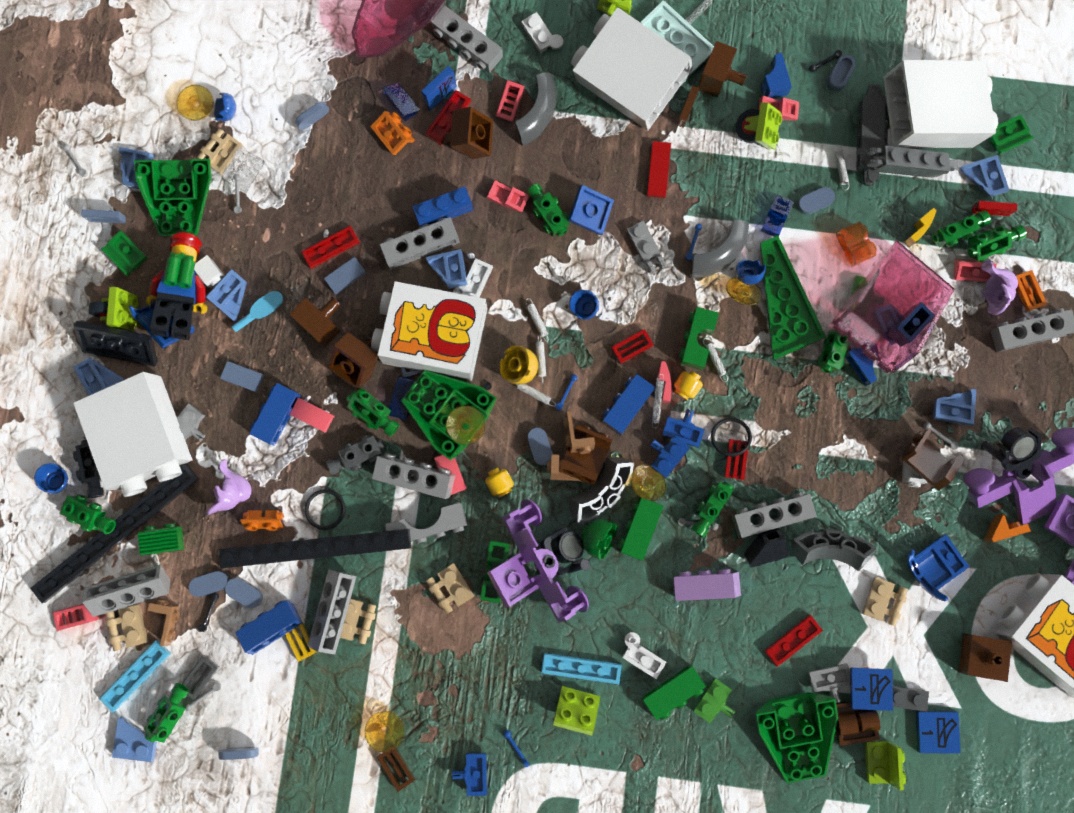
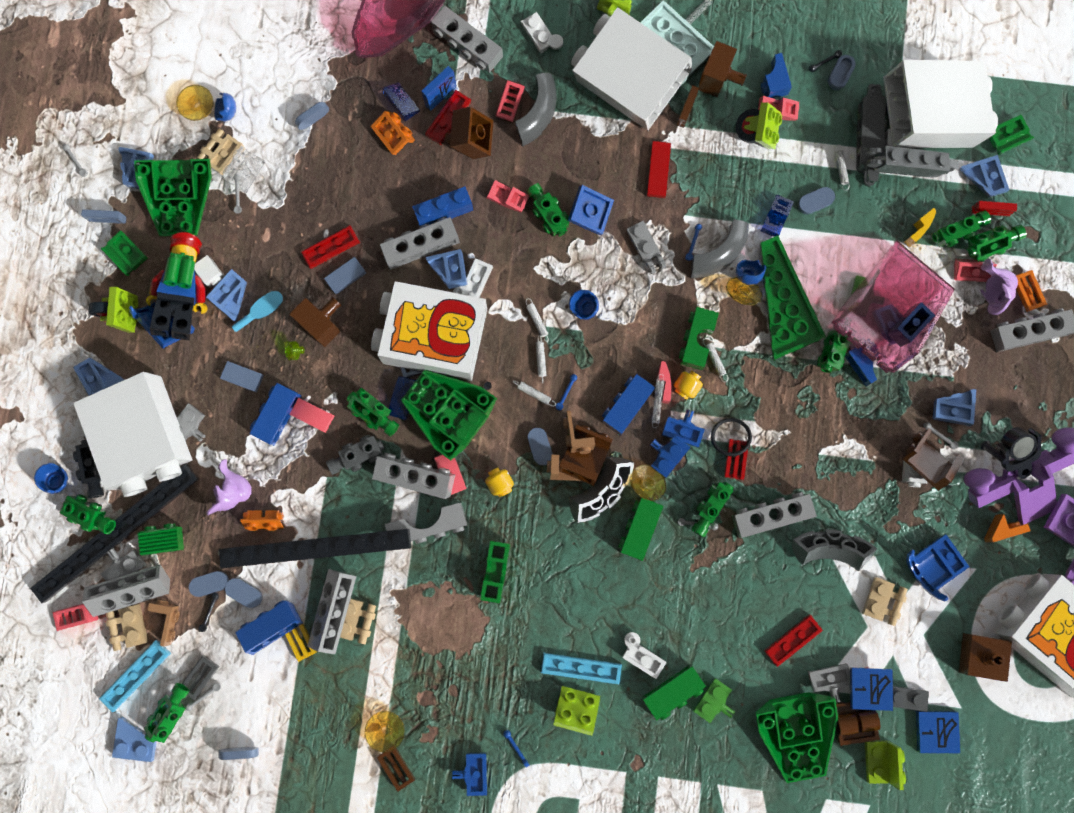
(116, 343): black plate -> none
(123, 565): none -> light grey plate
(293, 350): none -> clear neon green tile
(342, 509): black tyre -> none
(353, 360): reddish brown brick -> none
(456, 586): tan plate -> none
(469, 416): clear yellow dish -> none
(512, 579): medium lavender piece -> none
(518, 365): yellow cylinder -> none
(598, 538): green cylinder -> none
(618, 354): red tile -> none
(707, 585): lavender wedge -> none
(766, 548): black slope -> none
(856, 244): clear orange brick -> none

